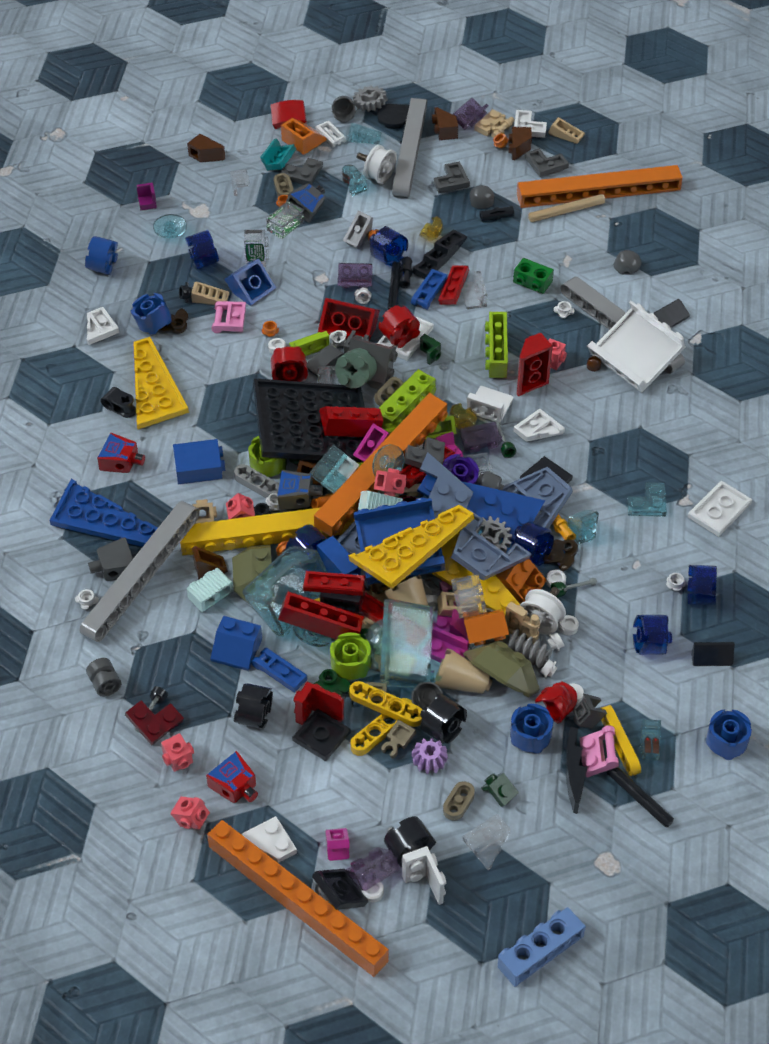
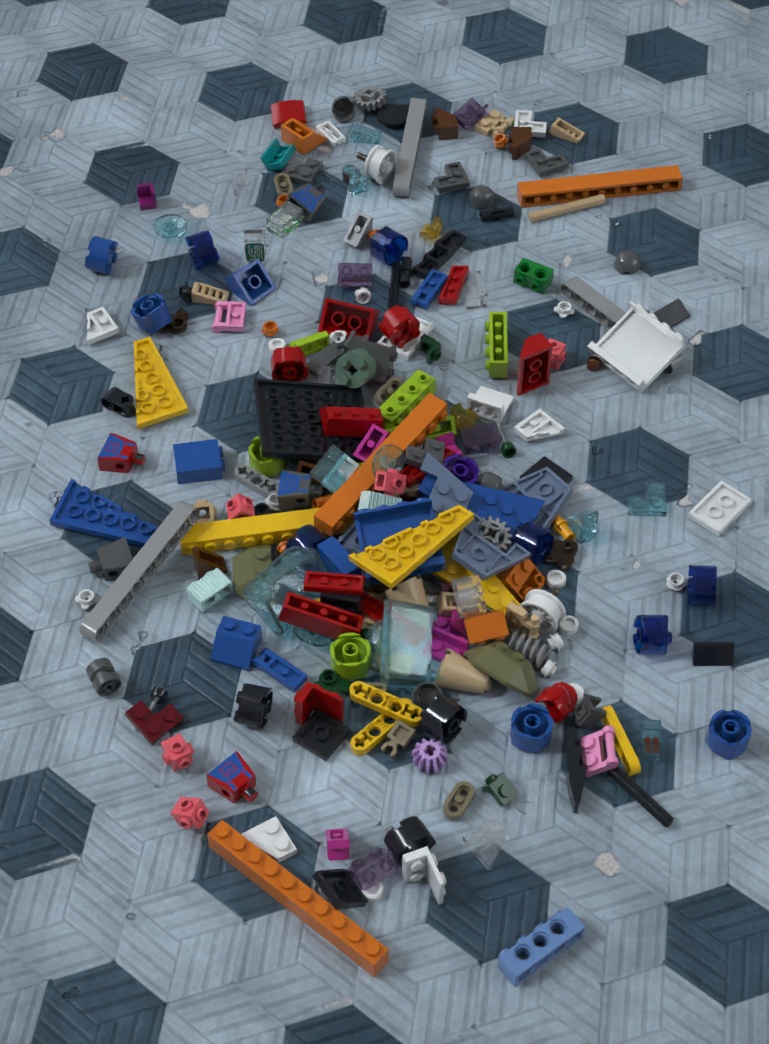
(205, 149): reddish brown slope -> none
(563, 588): hinge -> none

